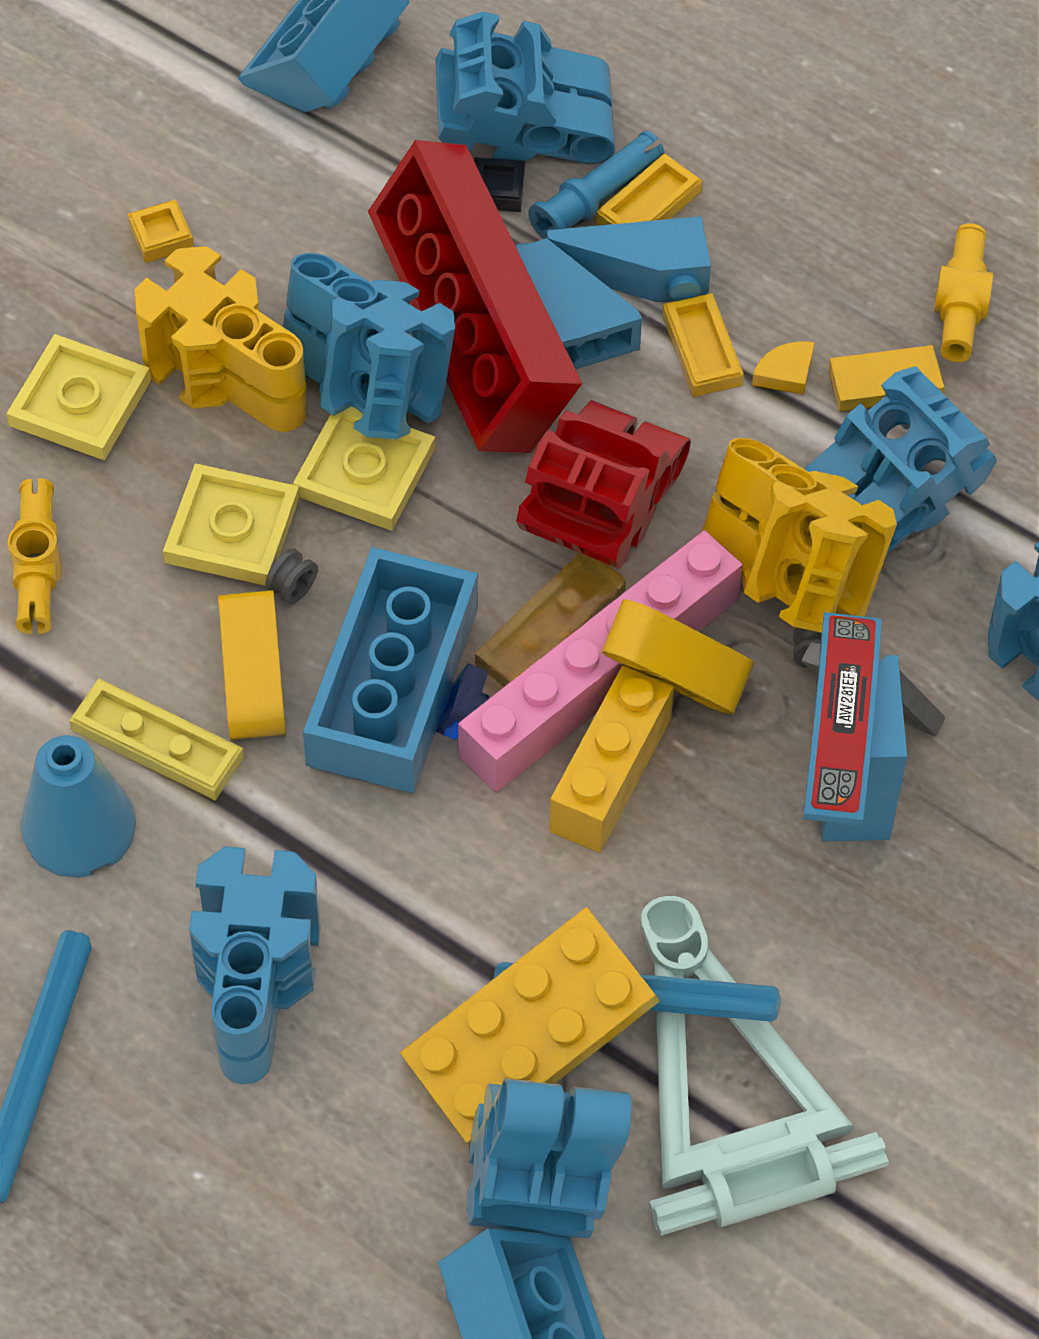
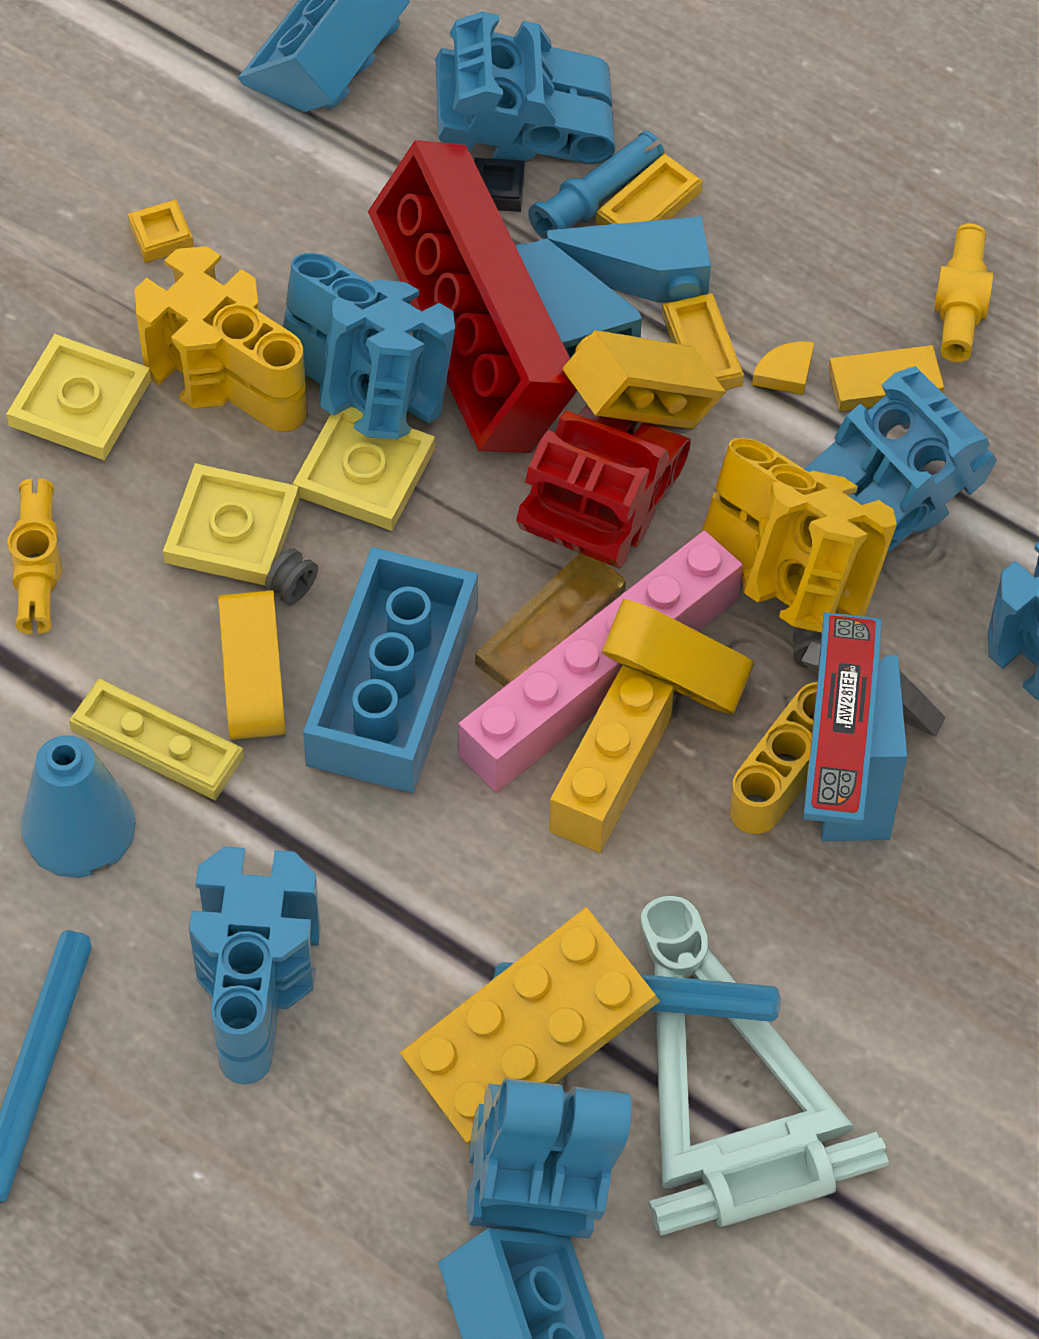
(462, 699): clear blue plate -> none
(643, 380): none -> yellow brick
(773, 777): none -> yellow beam

